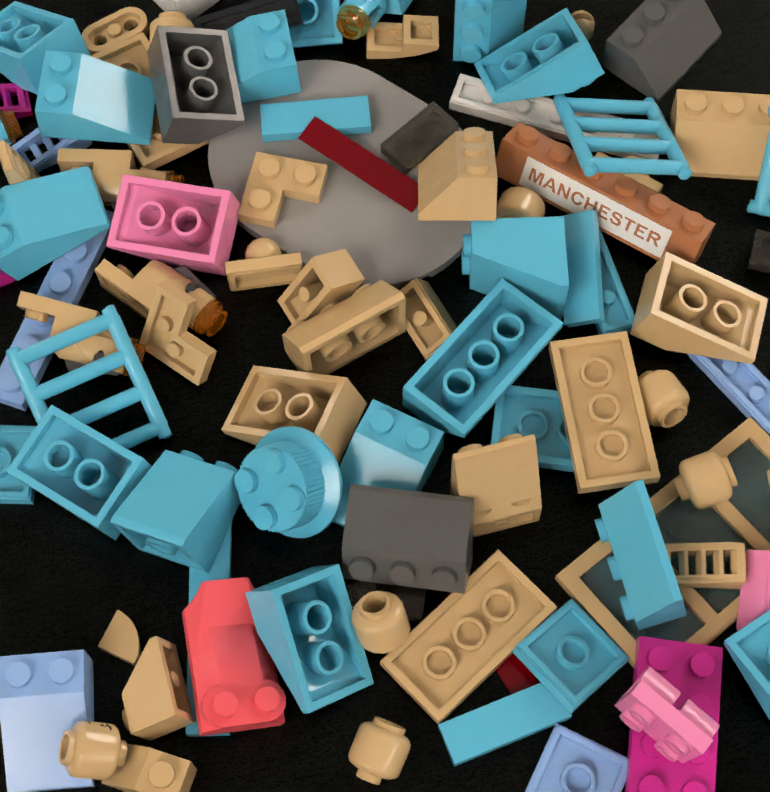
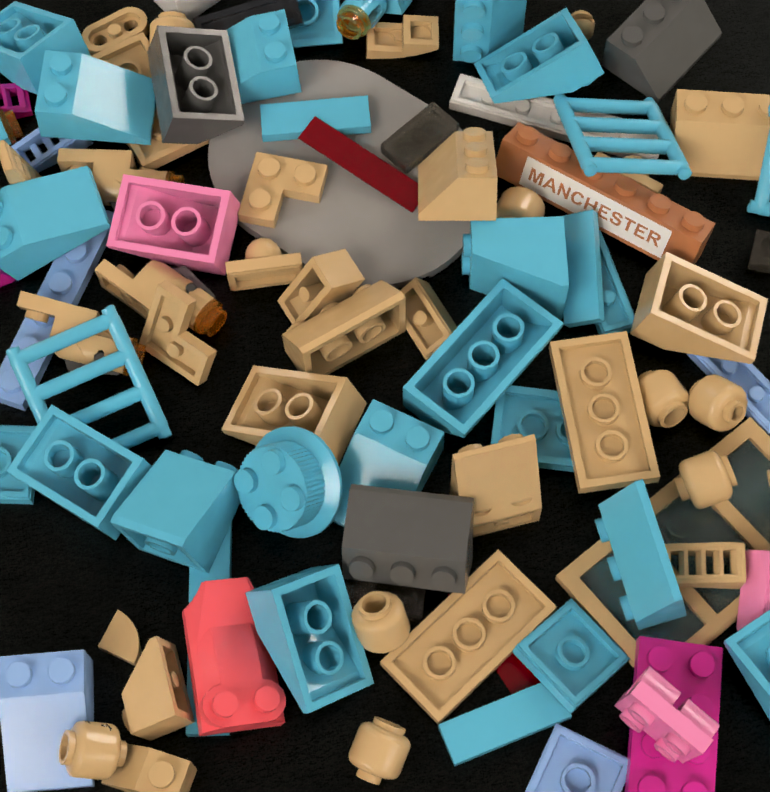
(717, 403): none -> tan head

